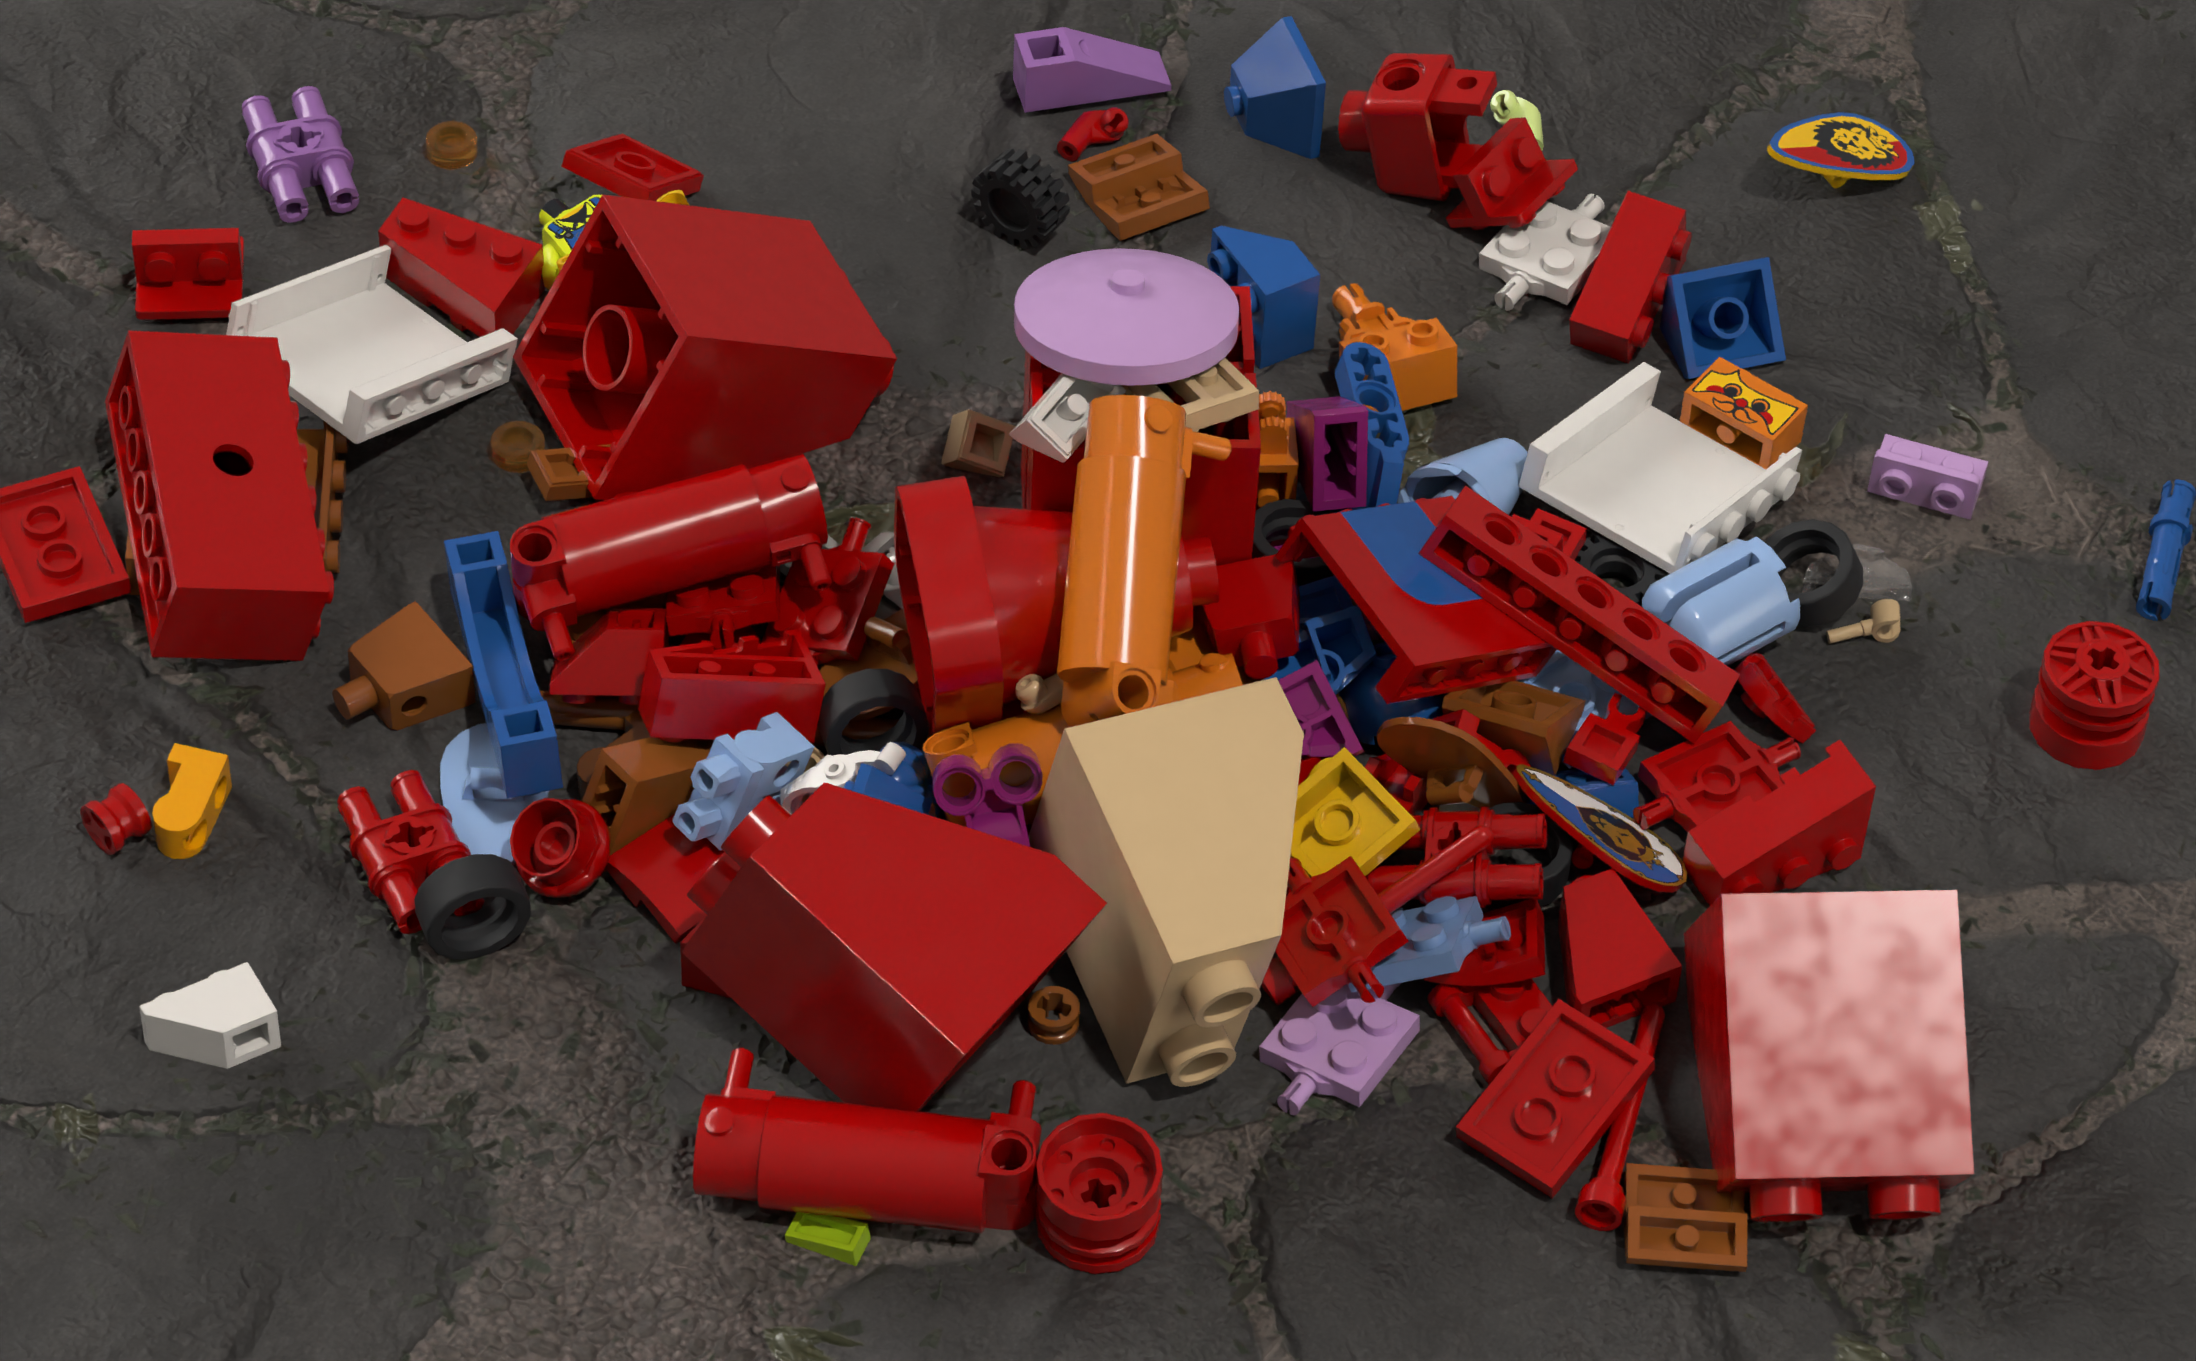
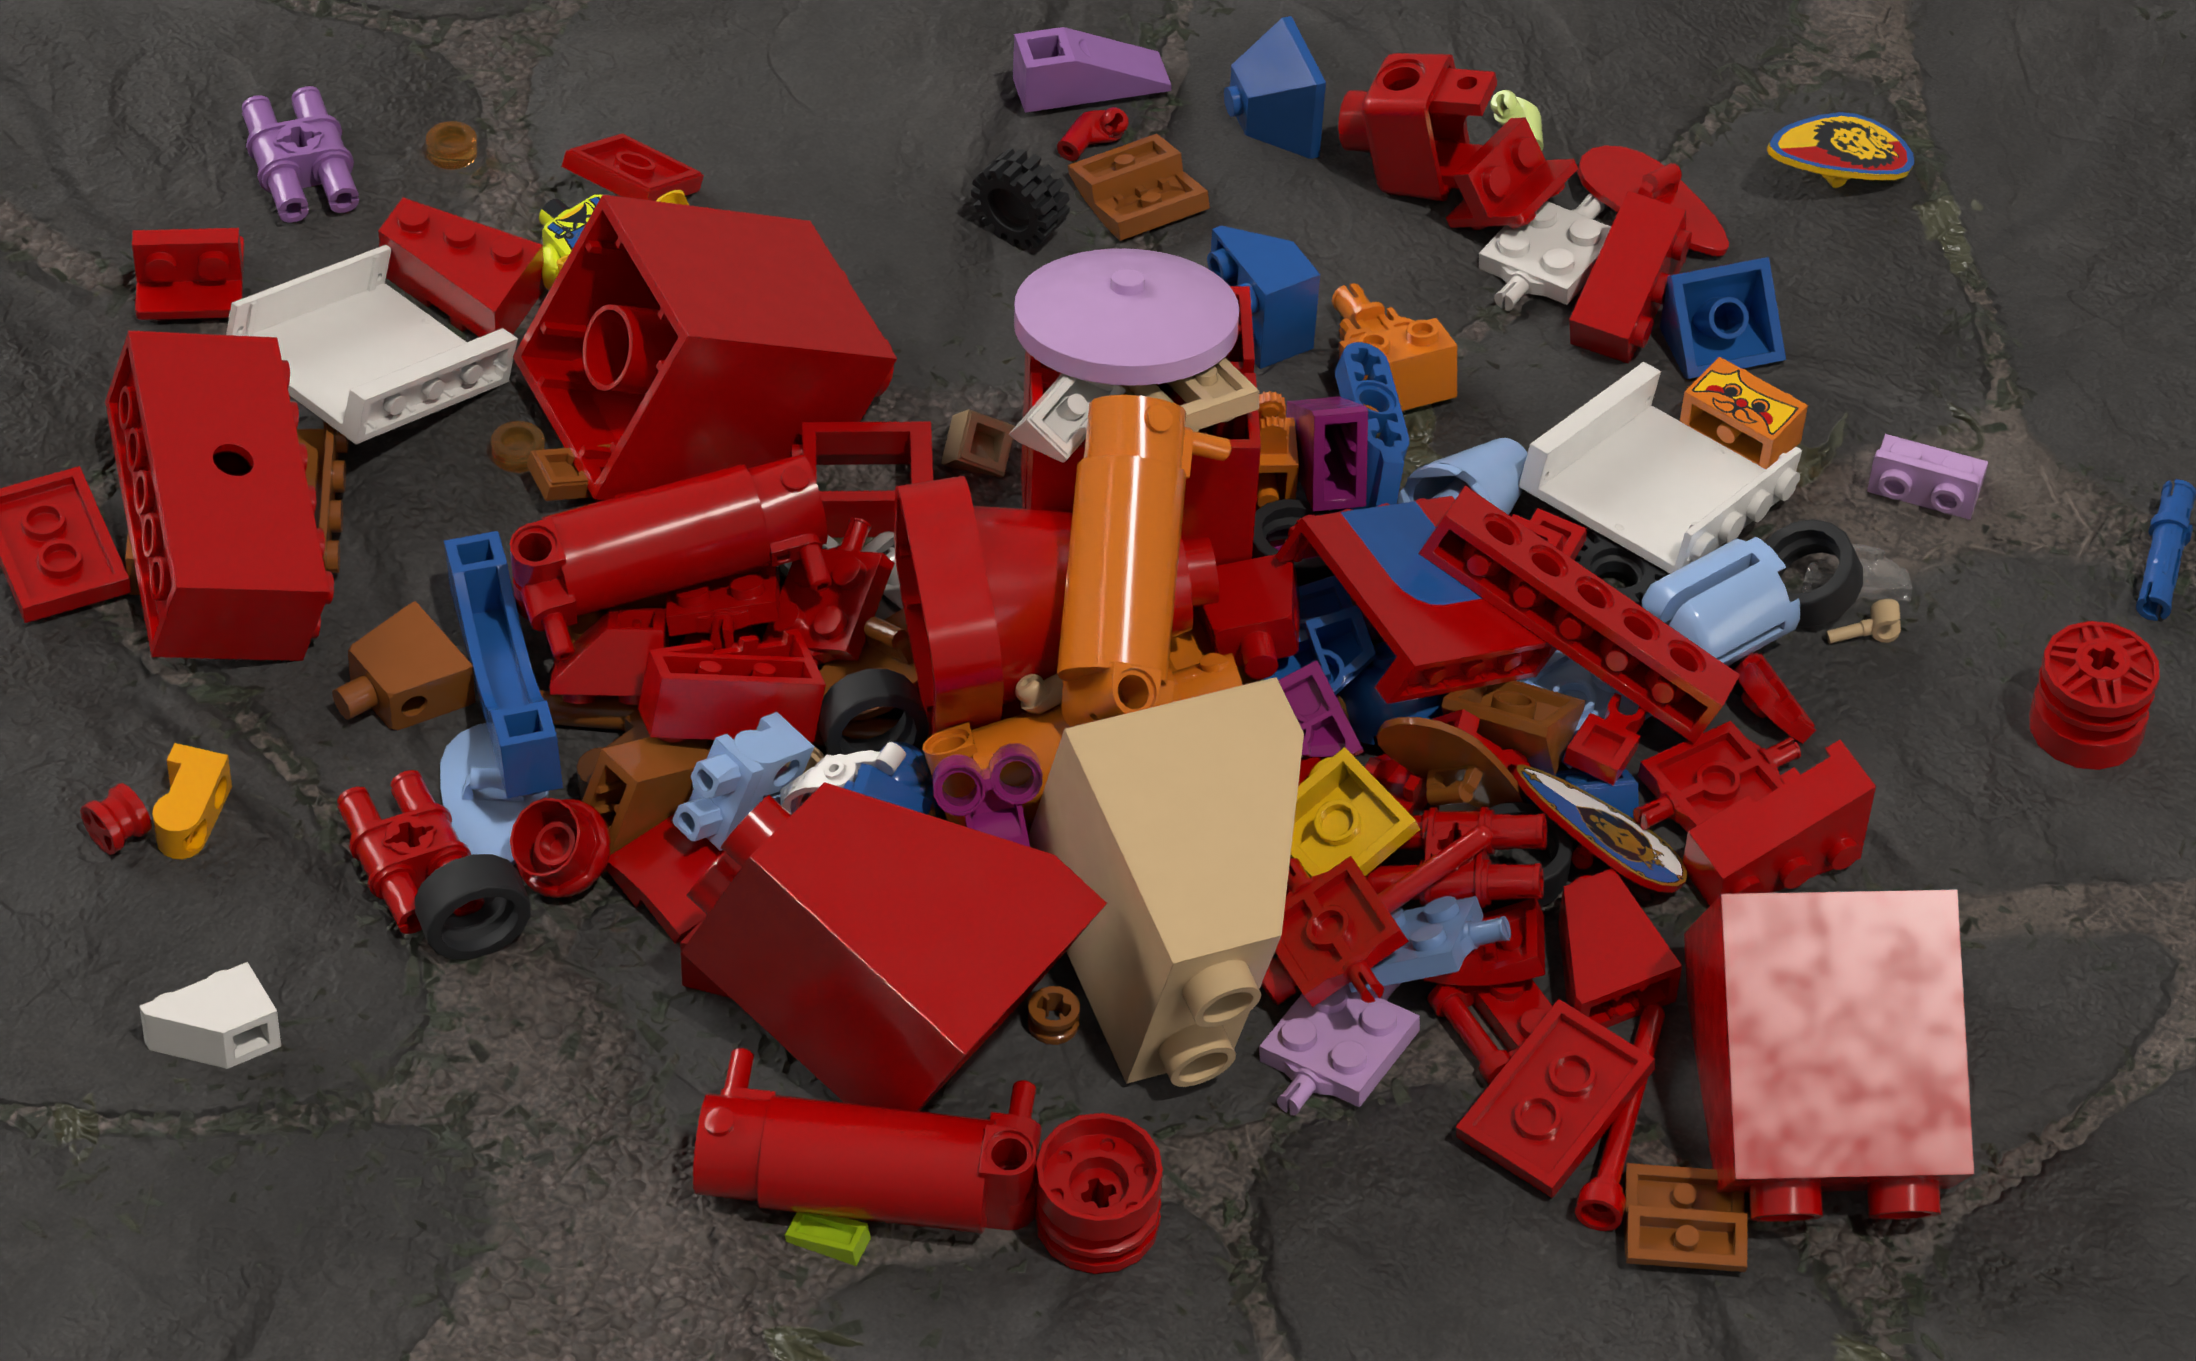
(860, 445): none -> red window
(1616, 169): none -> red shield

